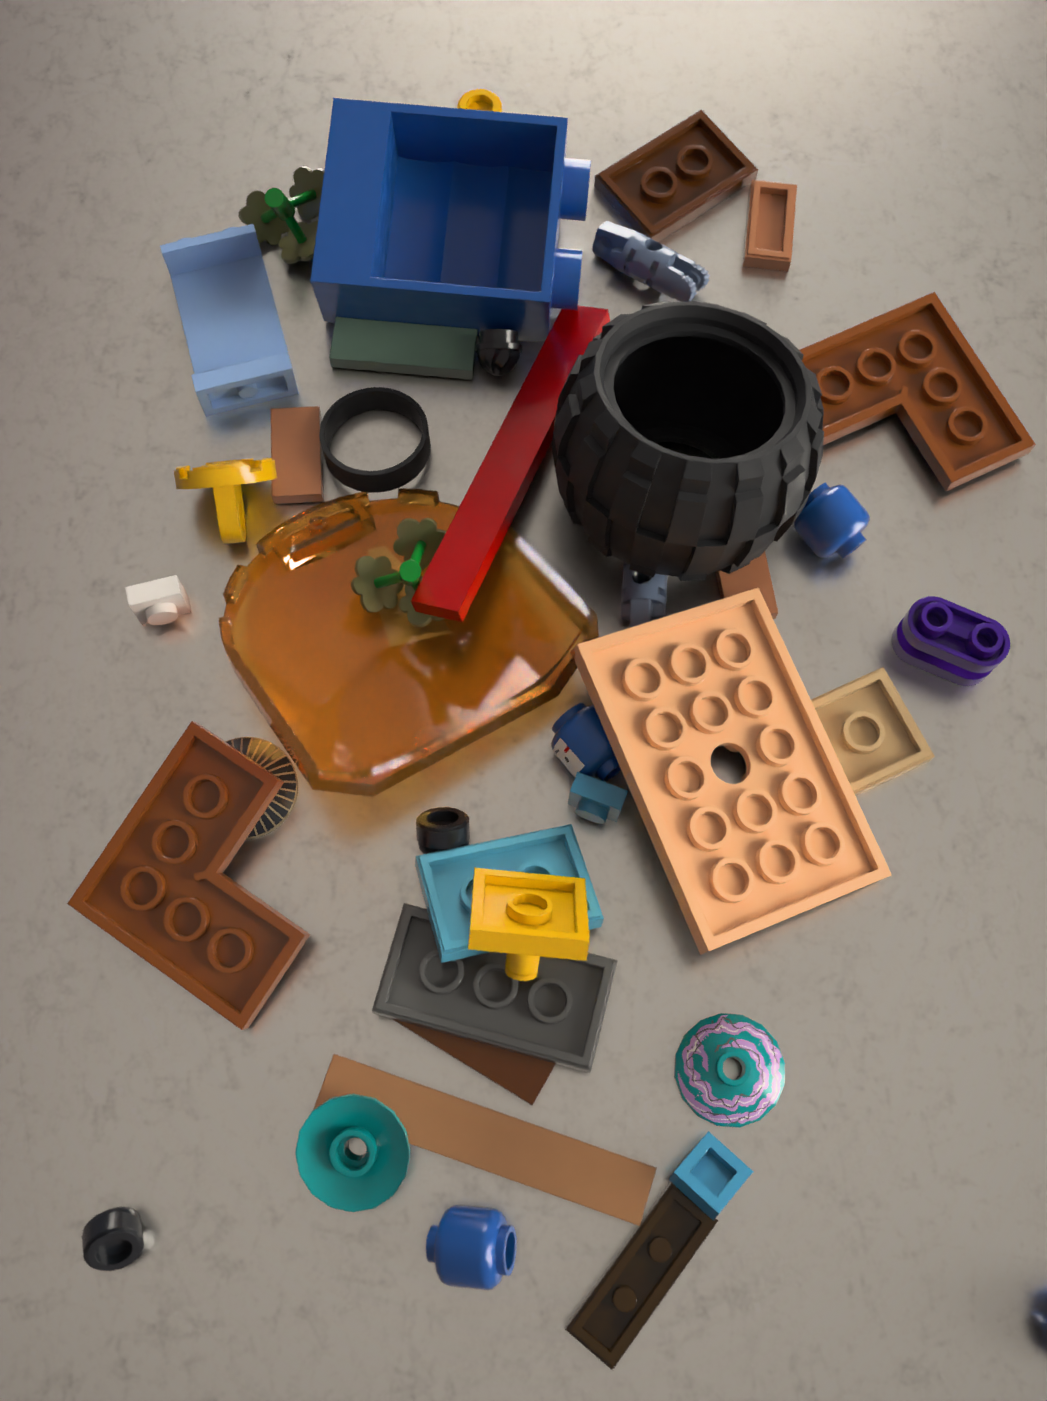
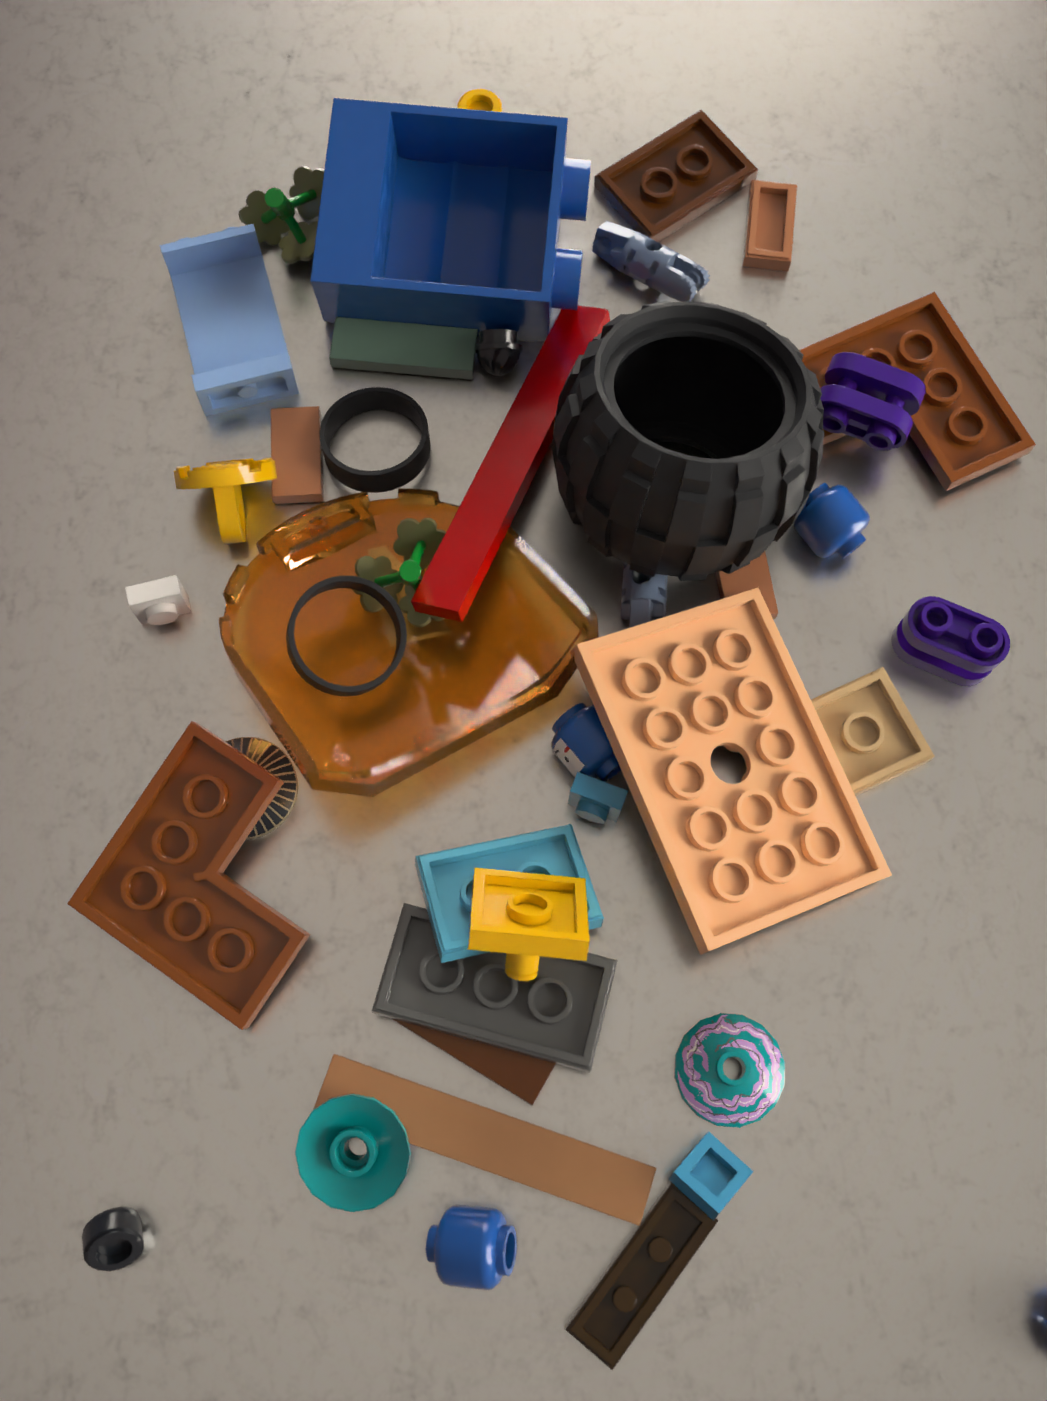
(374, 591): none -> black tyre
(442, 829): black tile -> none
(870, 400): none -> dark purple brick

